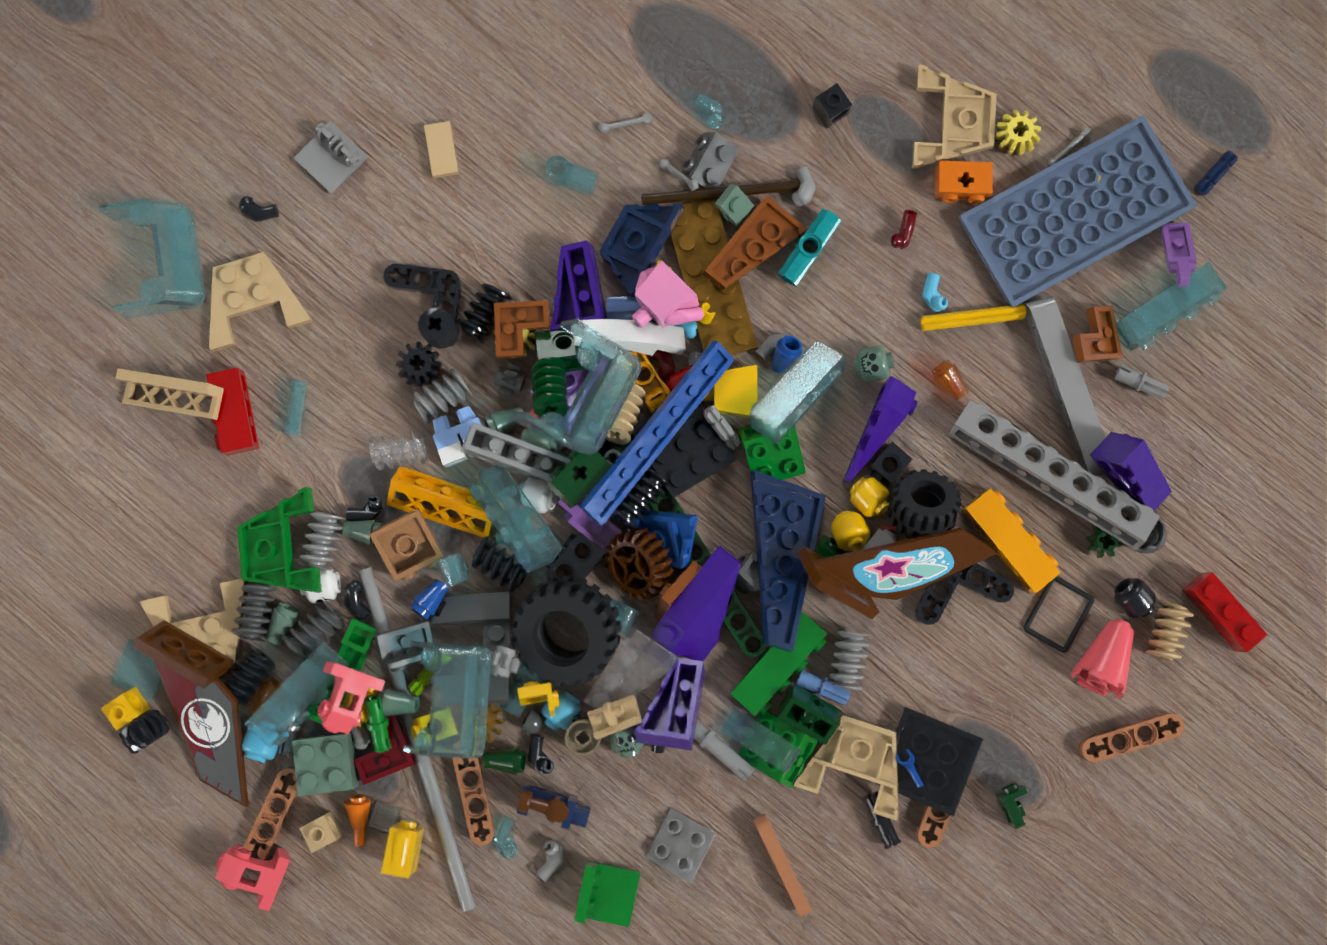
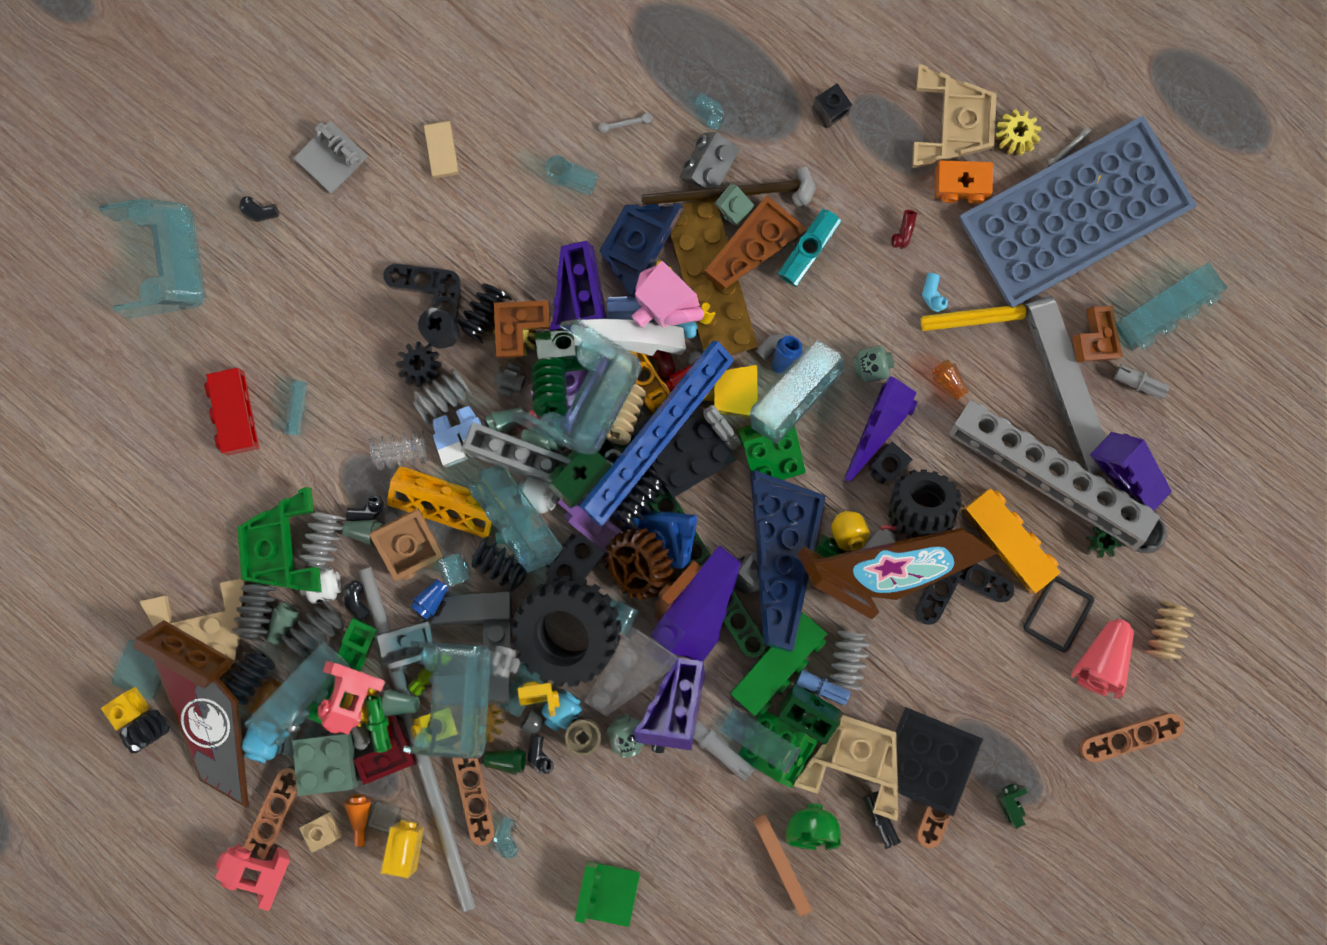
(170, 384): tan fence -> none
(246, 287): tan wing -> none
(554, 806): hips -> none
(554, 859): light grey arm -> none
(614, 717): tan hips -> none
(681, 845): light grey hinge -> none
(692, 184): light grey hinge -> none
(813, 828): none -> green cylinder
(870, 497): yellow head -> none
(910, 768): blue hand -> none
(1134, 597): black head -> none
(1179, 251): medium lavender hinge -> none
(1216, 172): dark blue axle -> none
(1224, 612): red brick -> none

